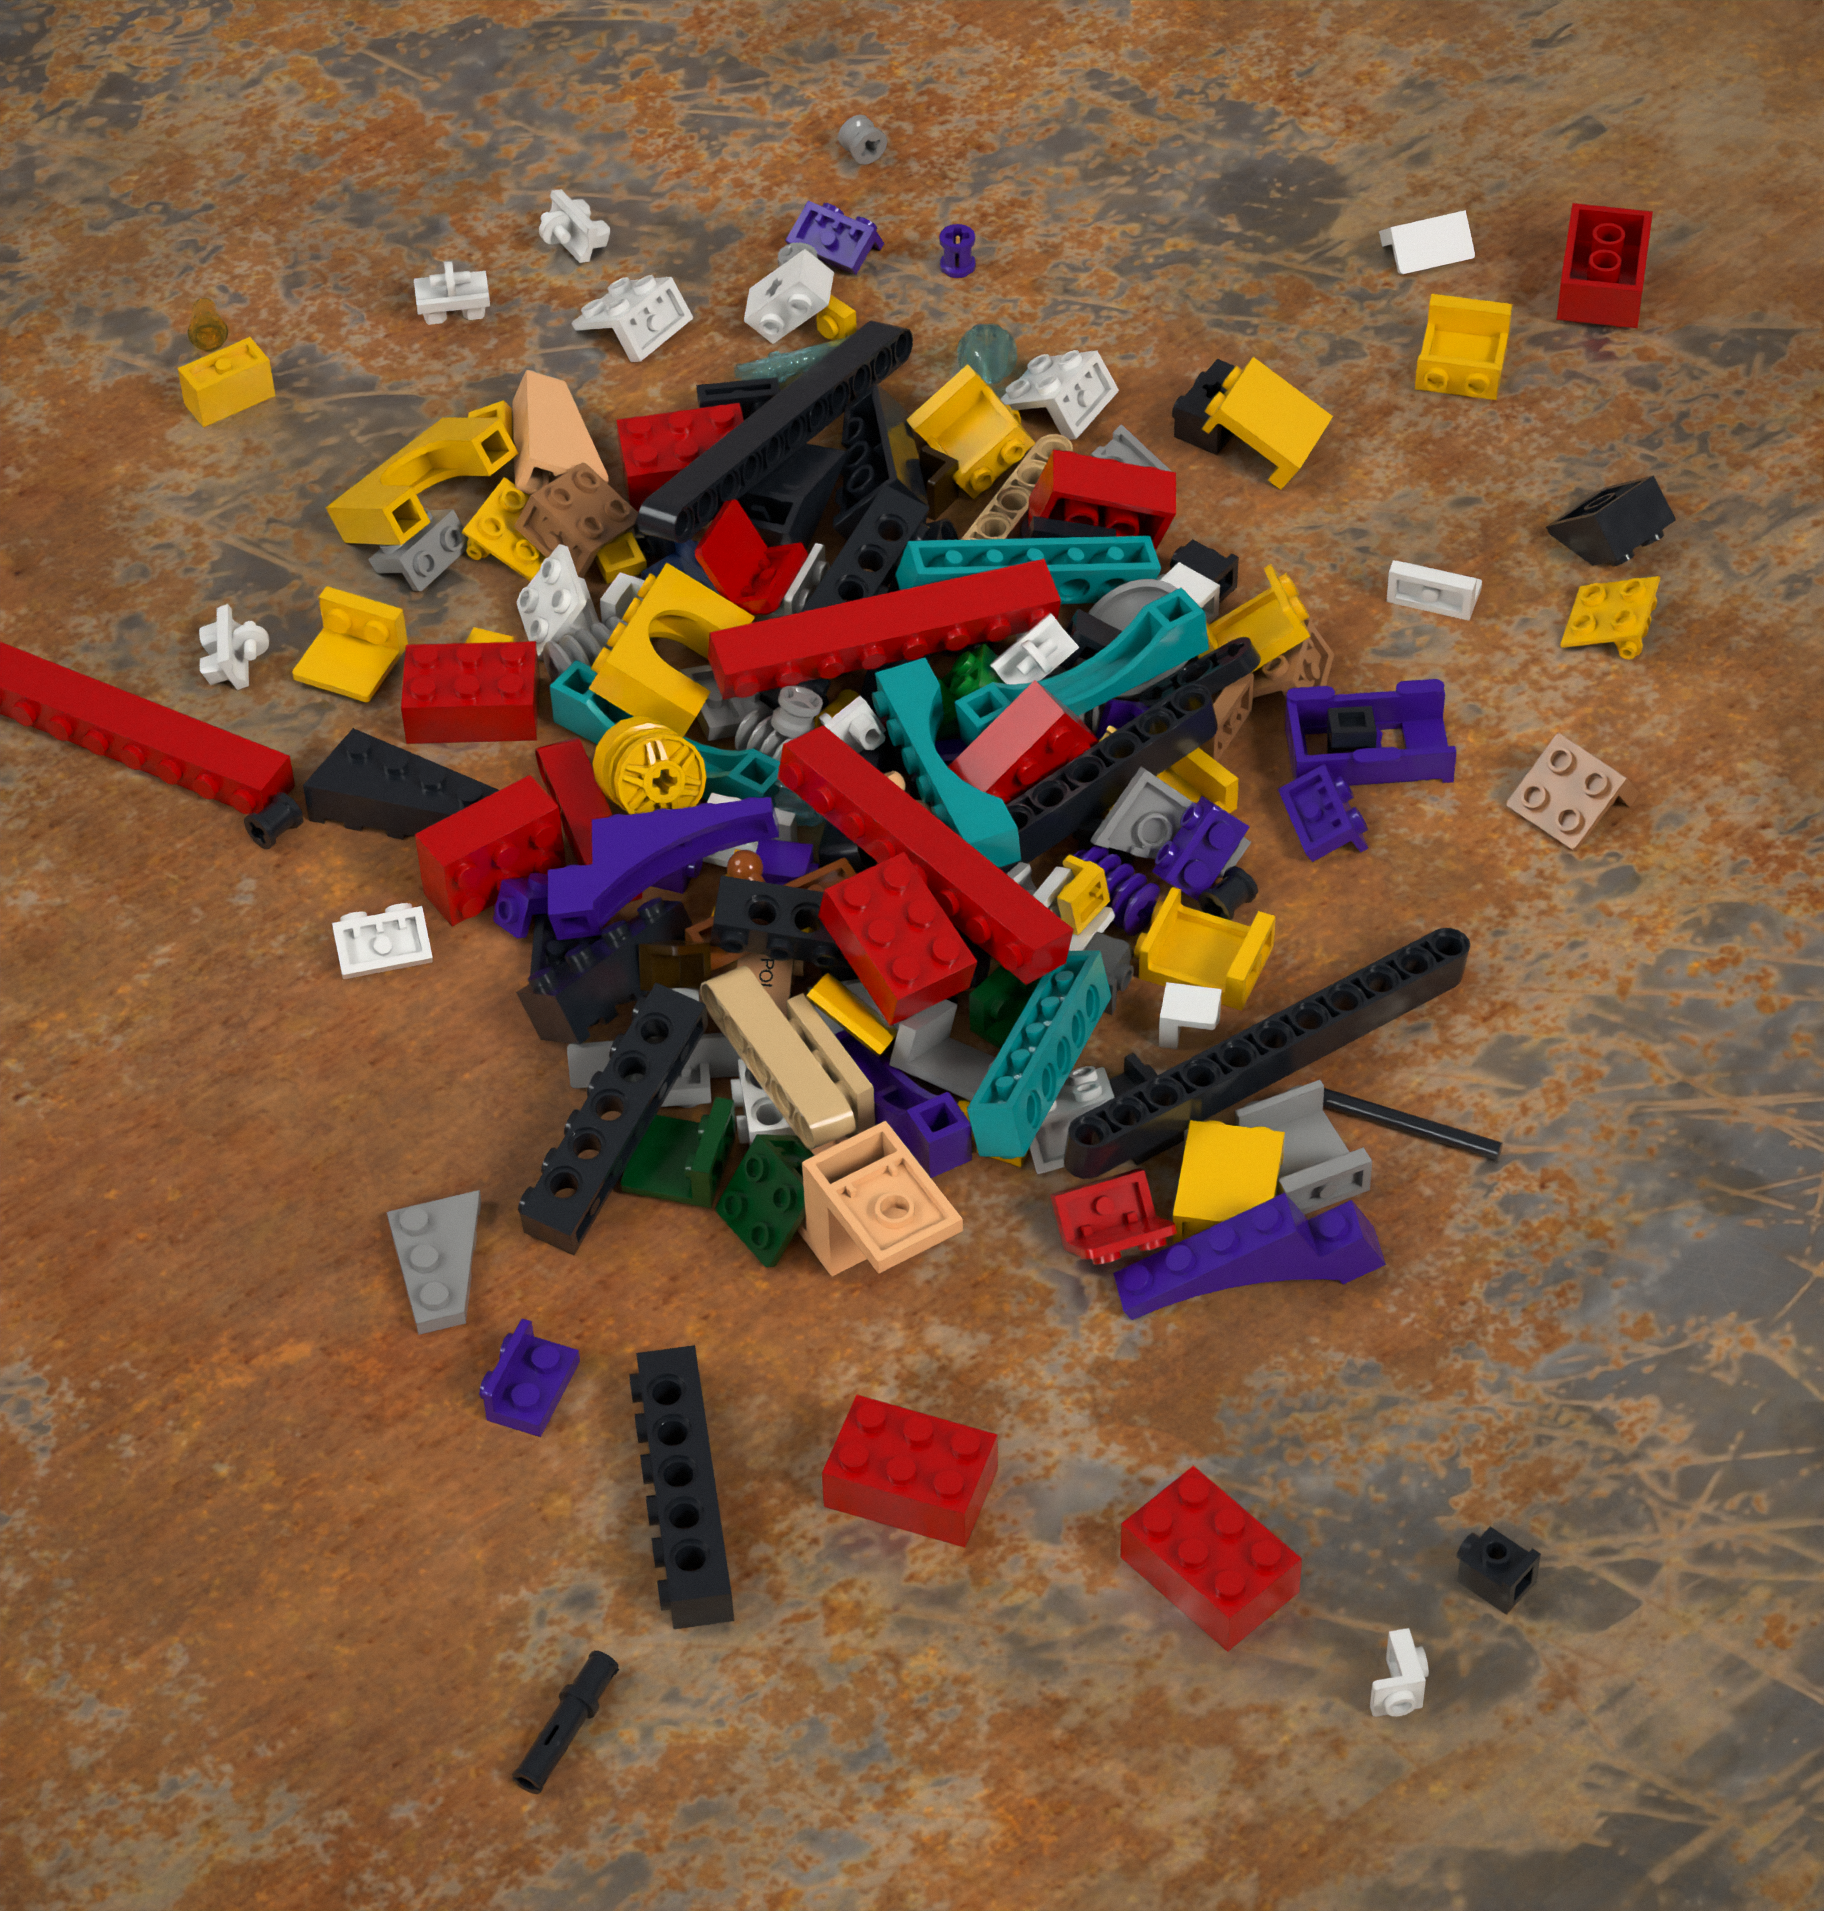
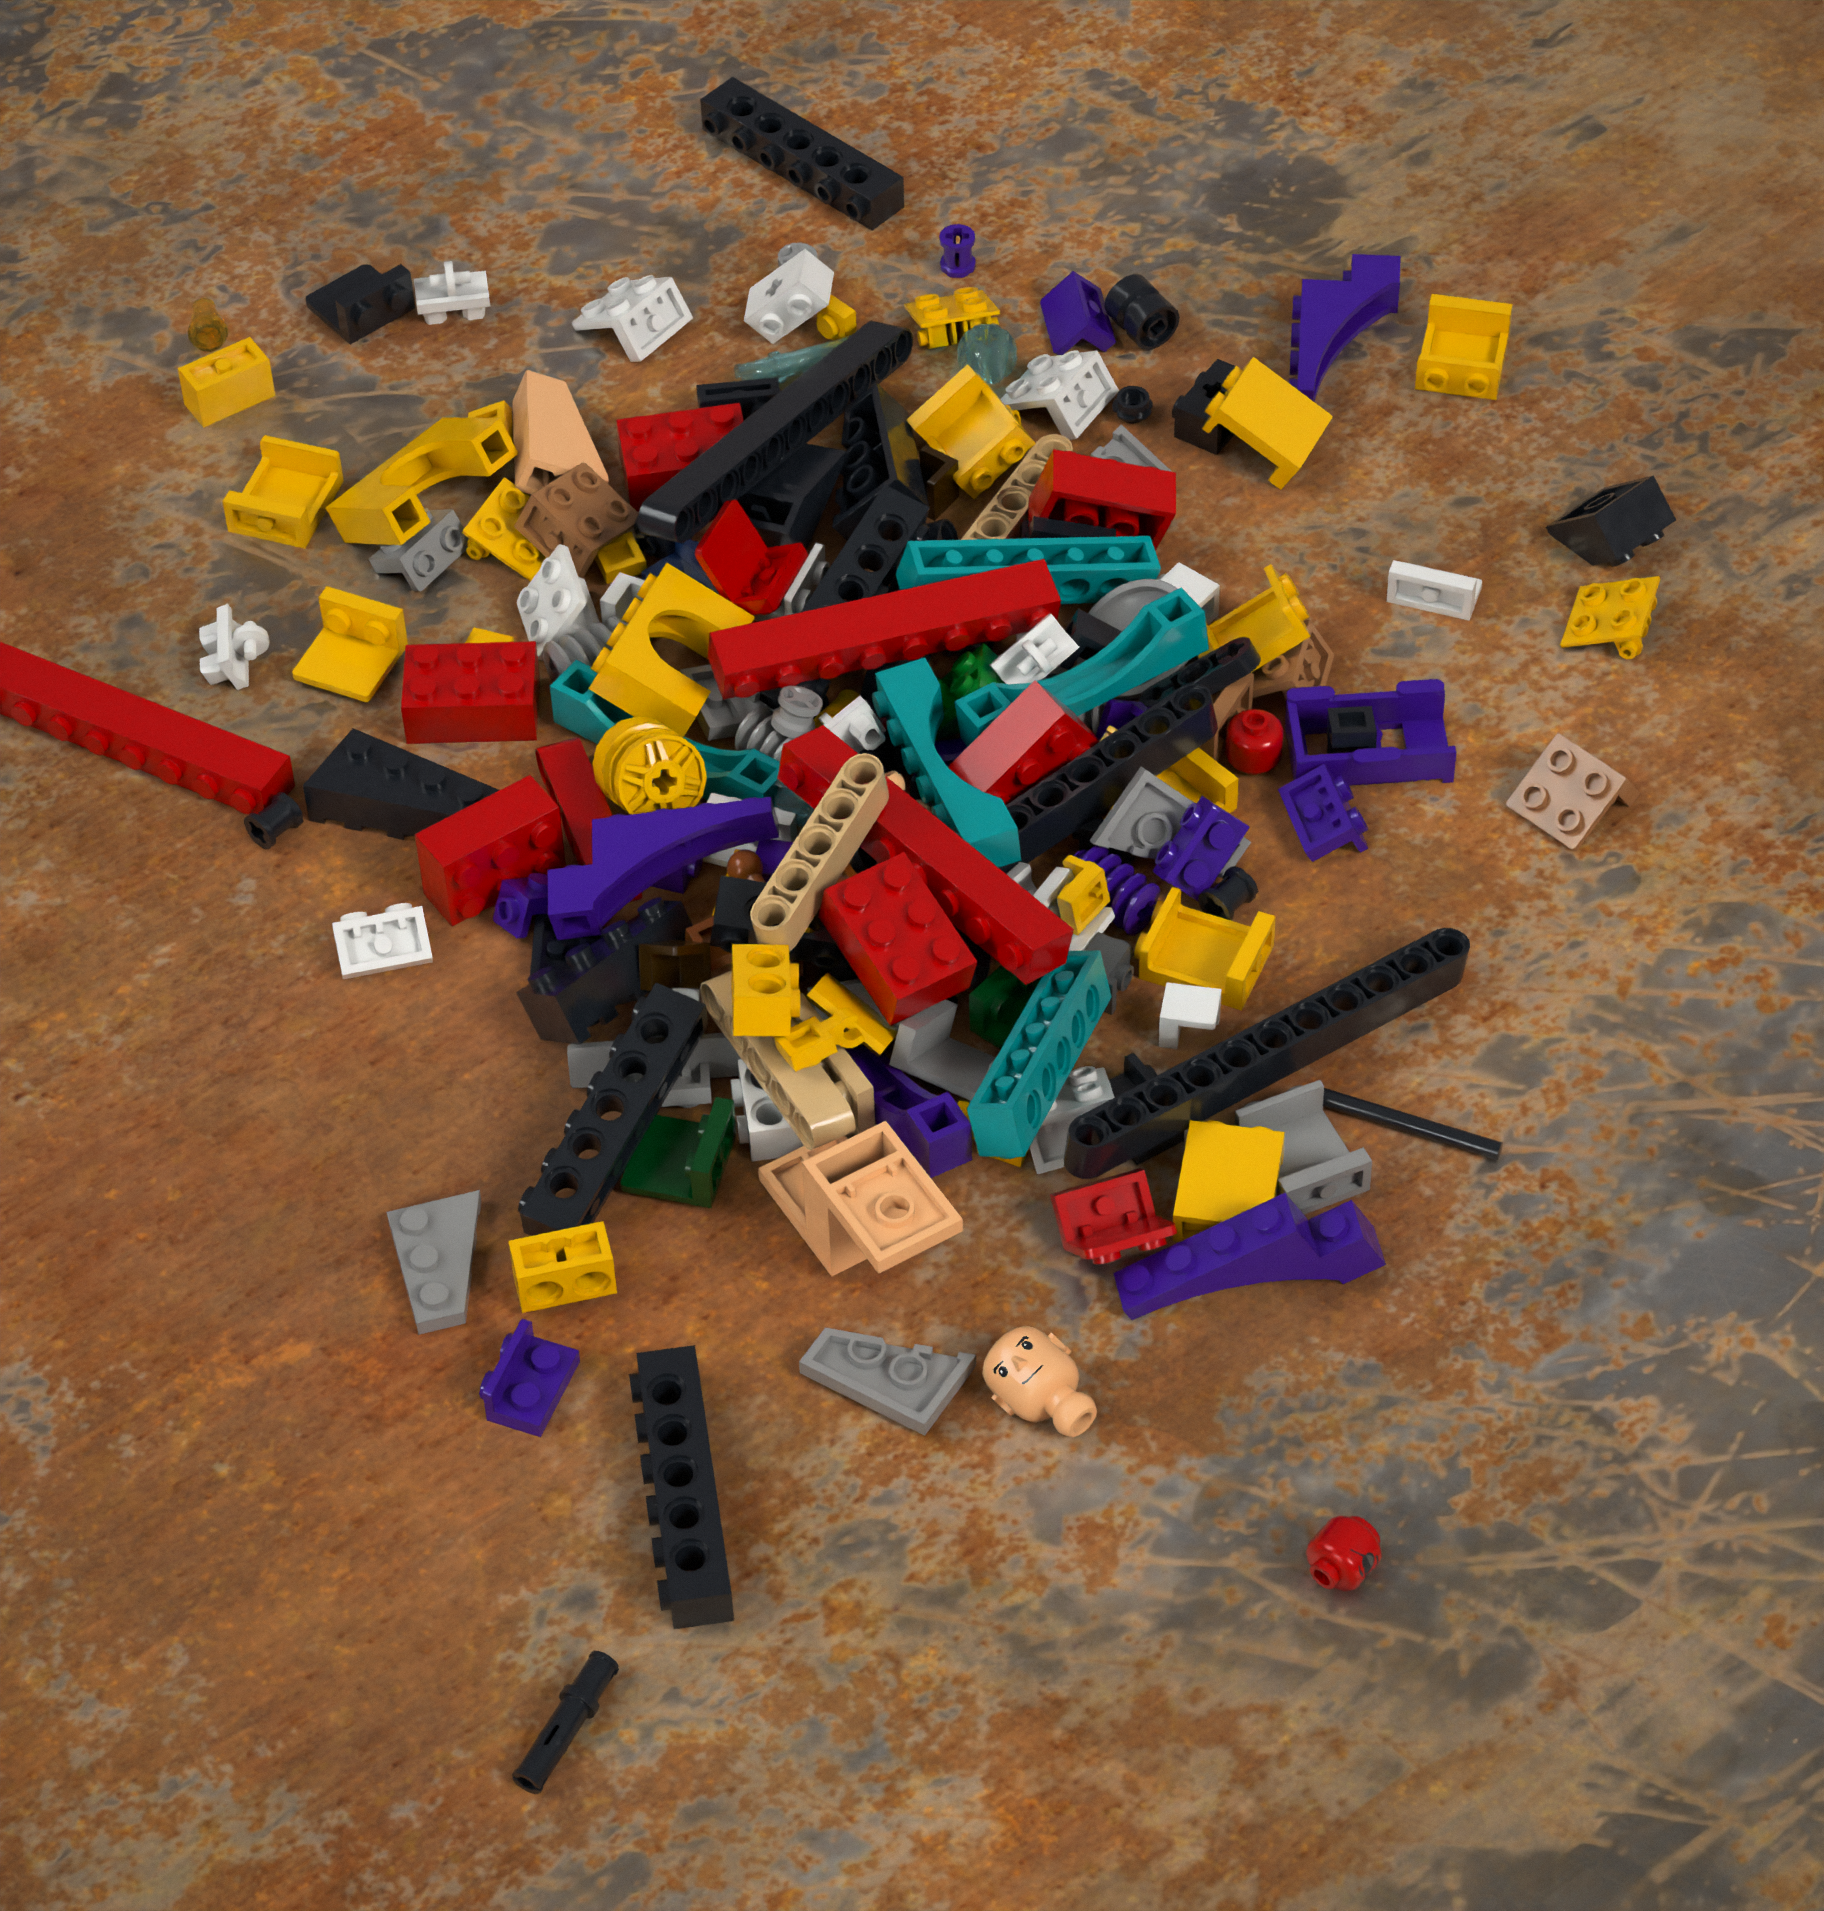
(285, 493): none -> yellow panel
(363, 300): none -> black bracket
(562, 1267): none -> yellow brick
(571, 226): white hips -> none
(763, 990): none -> yellow brick
(767, 1196): dark green bracket -> none
(802, 153): none -> black brick
(816, 1040): none -> yellow plate
(825, 834): none -> tan beam
(835, 236): dark purple bracket -> none
(862, 139): light grey wheel -> none
(890, 1379): none -> light grey wing
(910, 1470): red brick -> none
(935, 312): none -> yellow hinge
(1038, 1380): none -> light nougat piece
(1076, 312): none -> dark purple panel
(1132, 404): none -> black plate
(1142, 311): none -> black wheel
(1209, 564): black brick -> none
(1210, 1558): red brick -> none
(1254, 741): none -> red head
(1336, 313): none -> dark purple arch
(1344, 1553): none -> red head
(1408, 1672): white bracket -> none
(1430, 242): white panel -> none
(1497, 1568): black brick -> none
(1604, 265): red brick -> none

